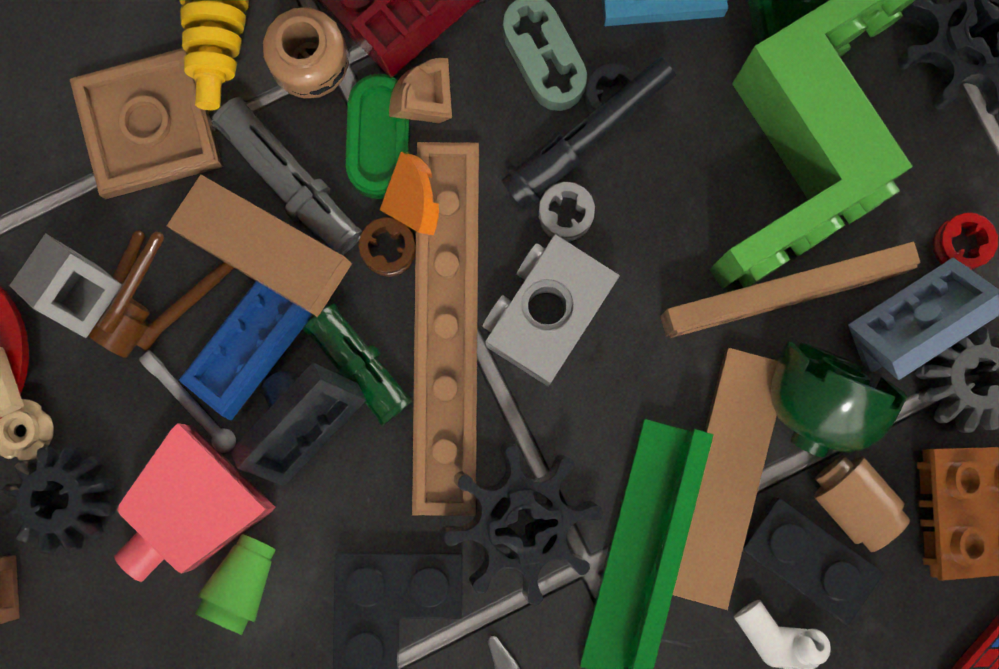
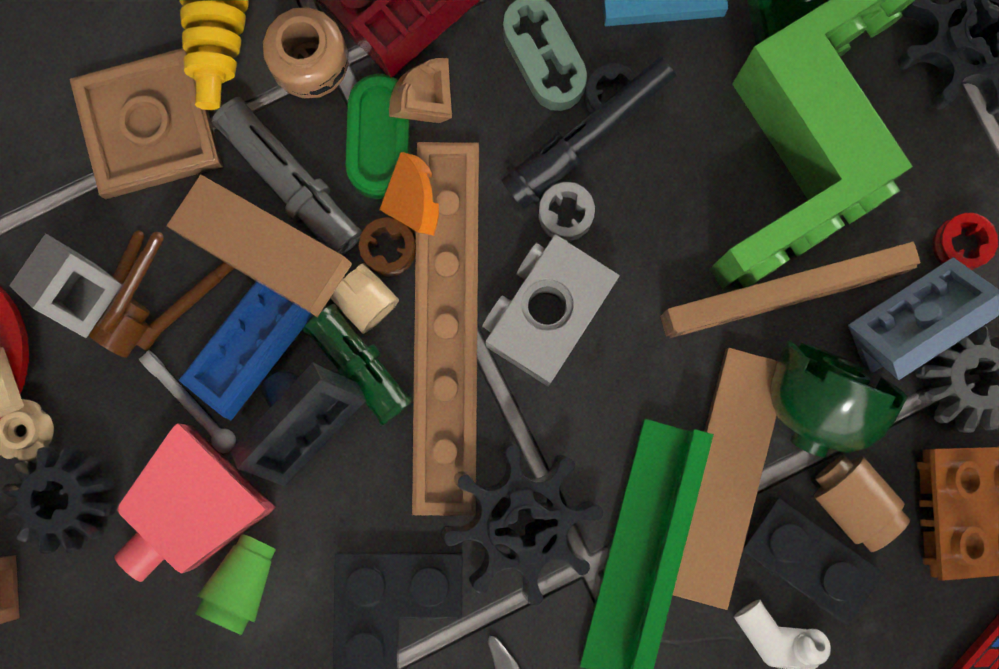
(364, 298): none -> tan hose

